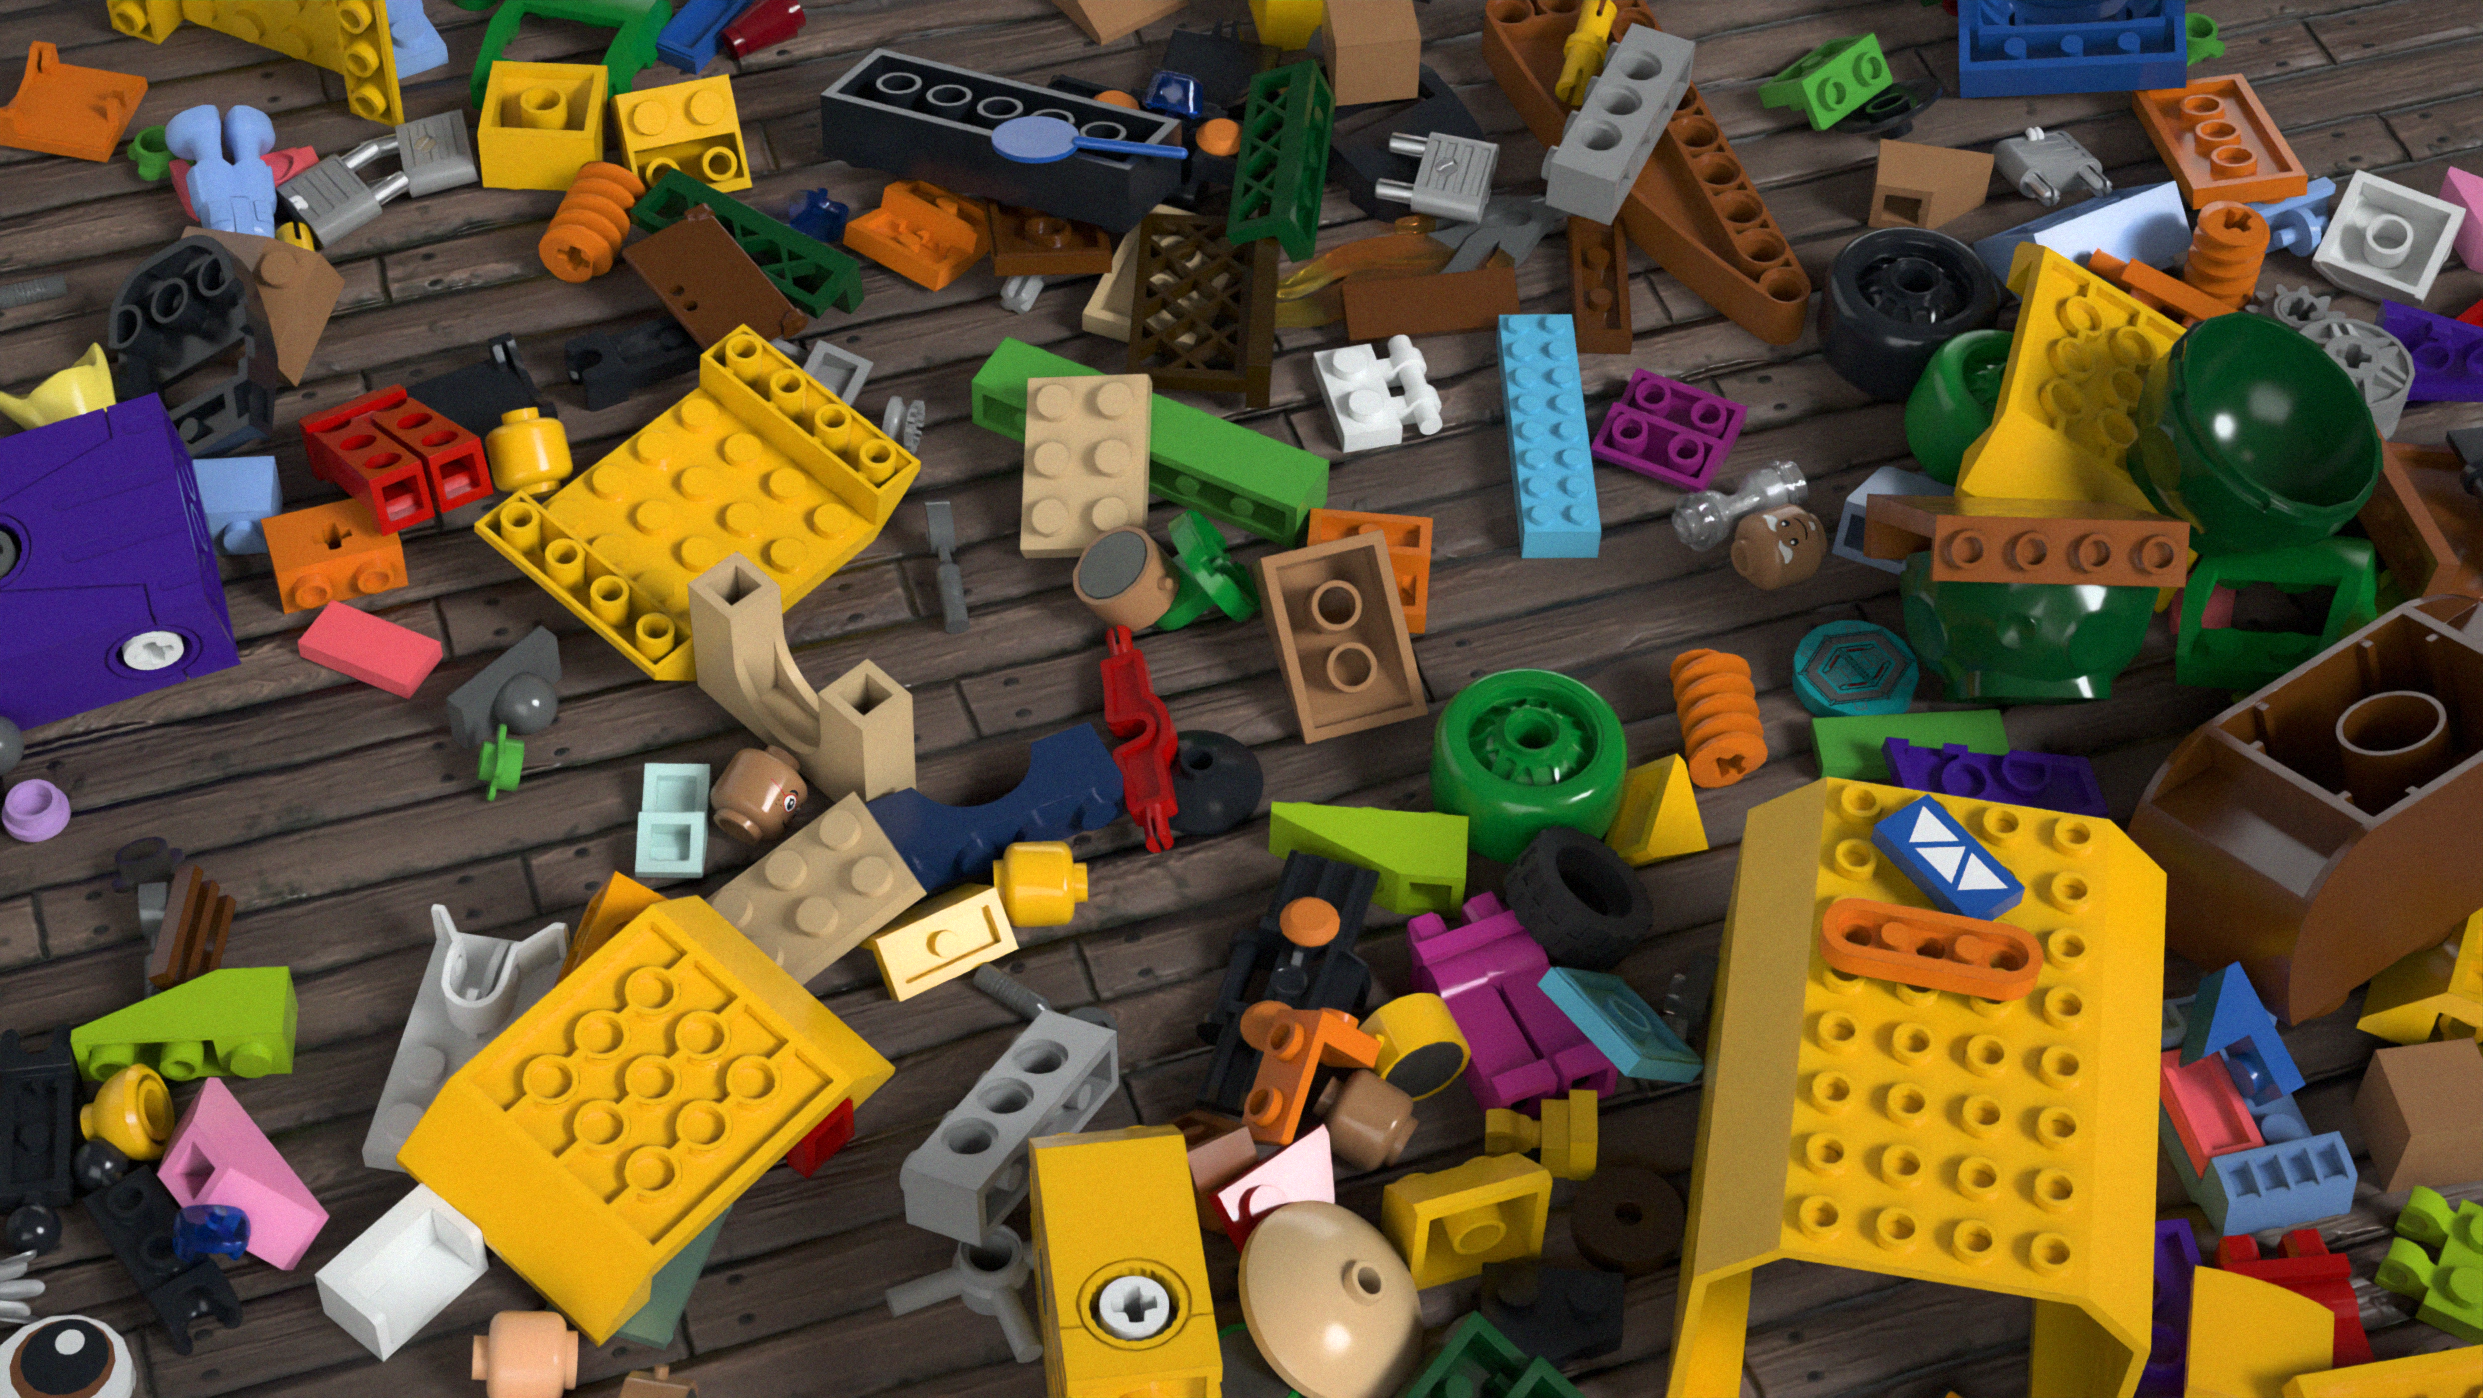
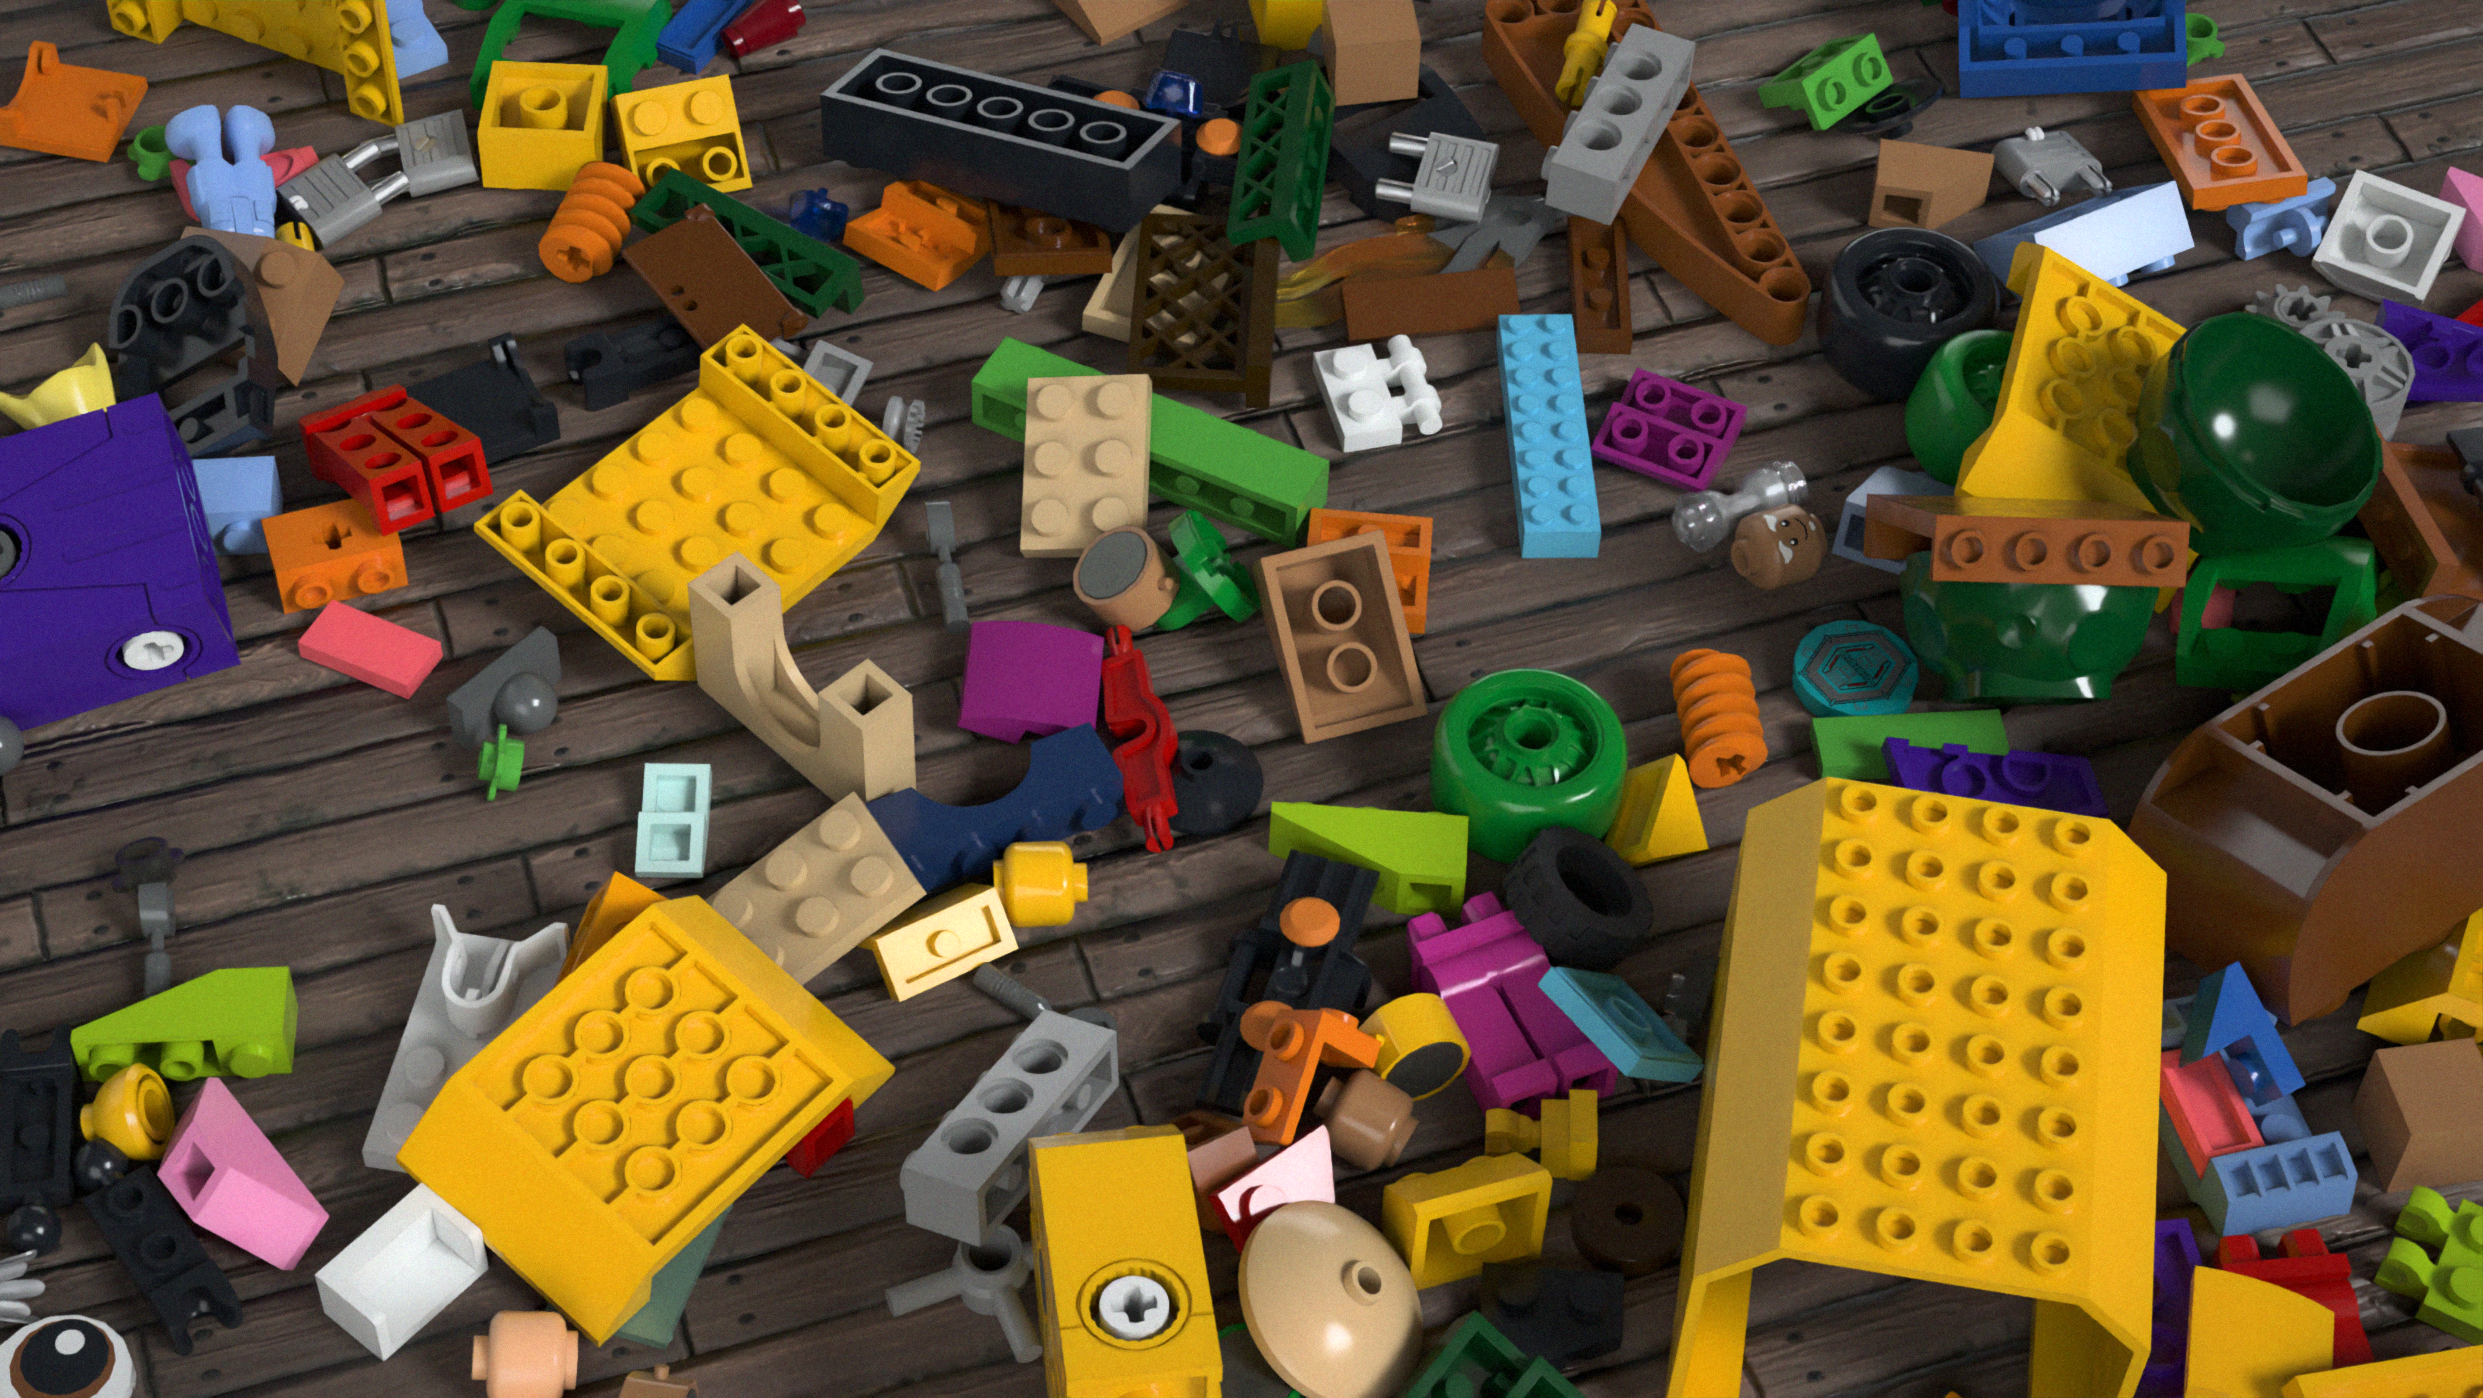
(35, 811): lavender plate -> none
(203, 941): reddish brown tile -> none
(211, 1230): clear blue piece -> none
(529, 453): yellow head -> none
(758, 795): medium nougat head -> none
(1029, 679): none -> magenta slope
(1051, 139): piece -> none
(1946, 861): blue tile -> none
(1960, 946): orange plate -> none
(2158, 290): orange plate -> none
(2227, 252): orange piece -> none

